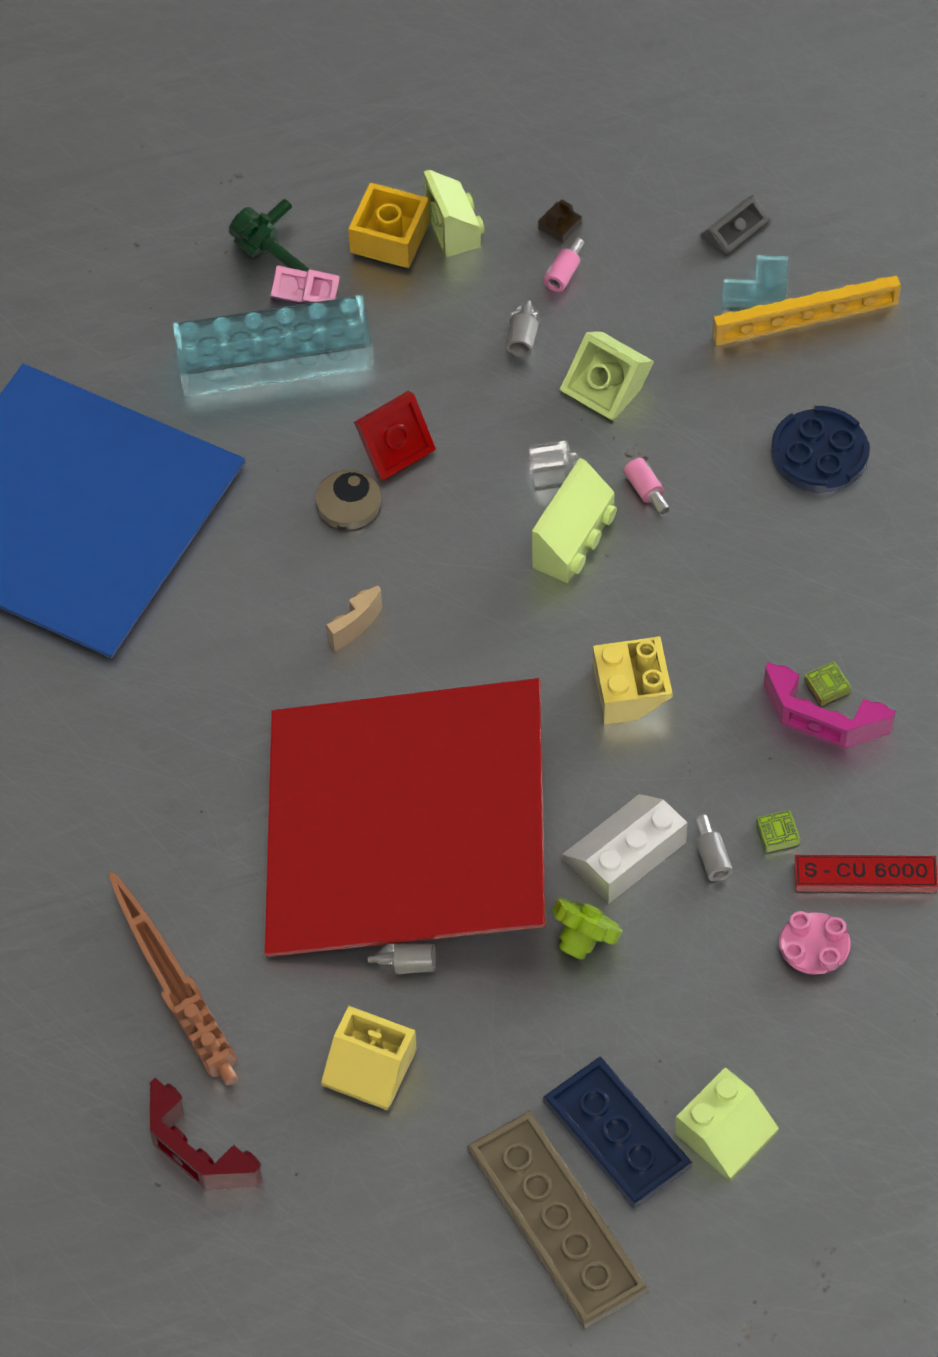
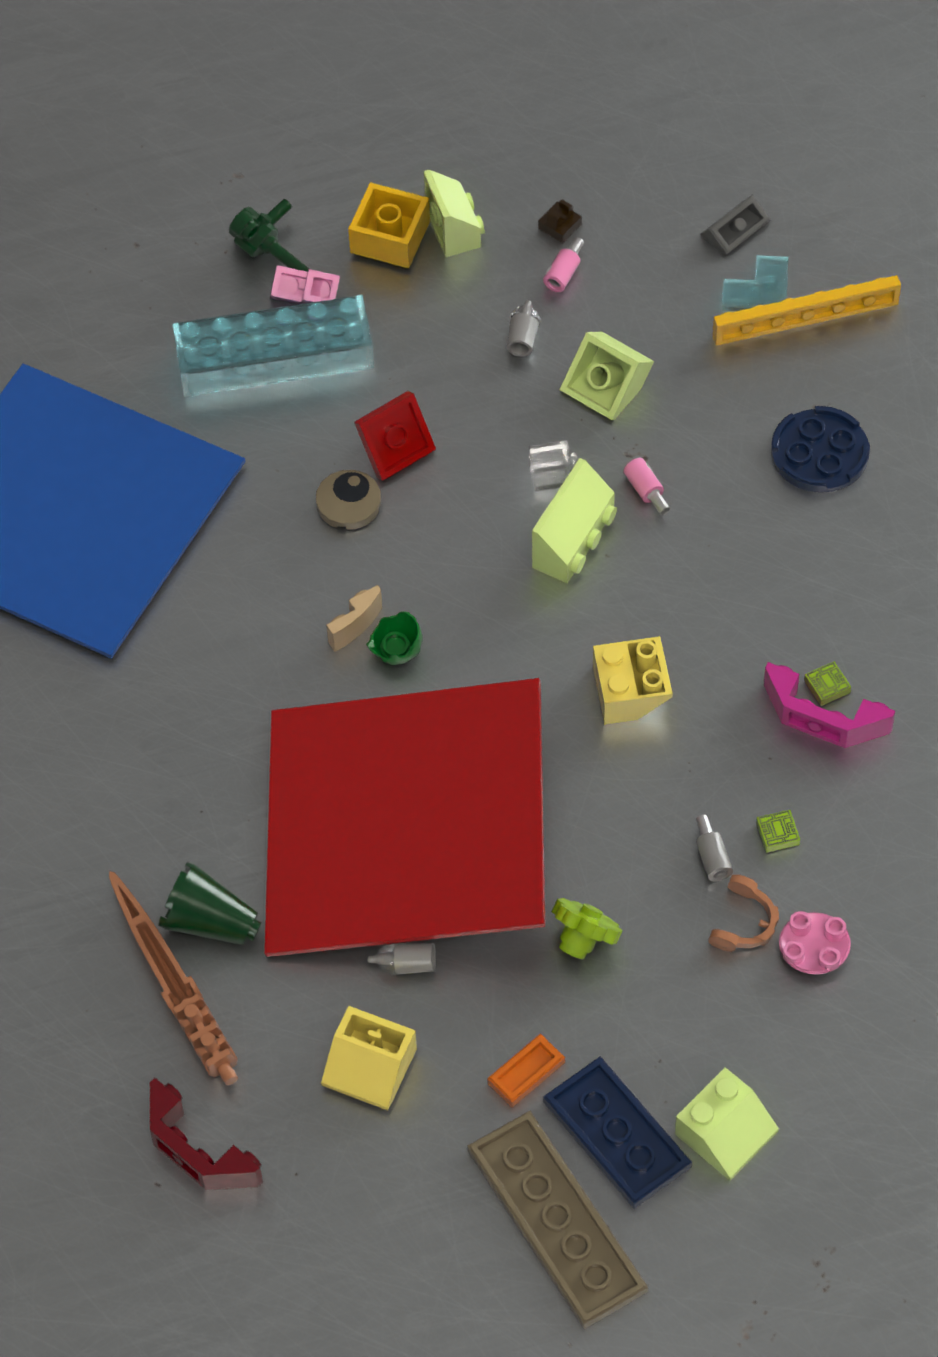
(208, 909): none -> dark green cone
(396, 639): none -> green hair
(526, 1070): none -> orange tile
(627, 846): white slope -> none
(729, 941): none -> nougat piece
(865, 873): red tile -> none

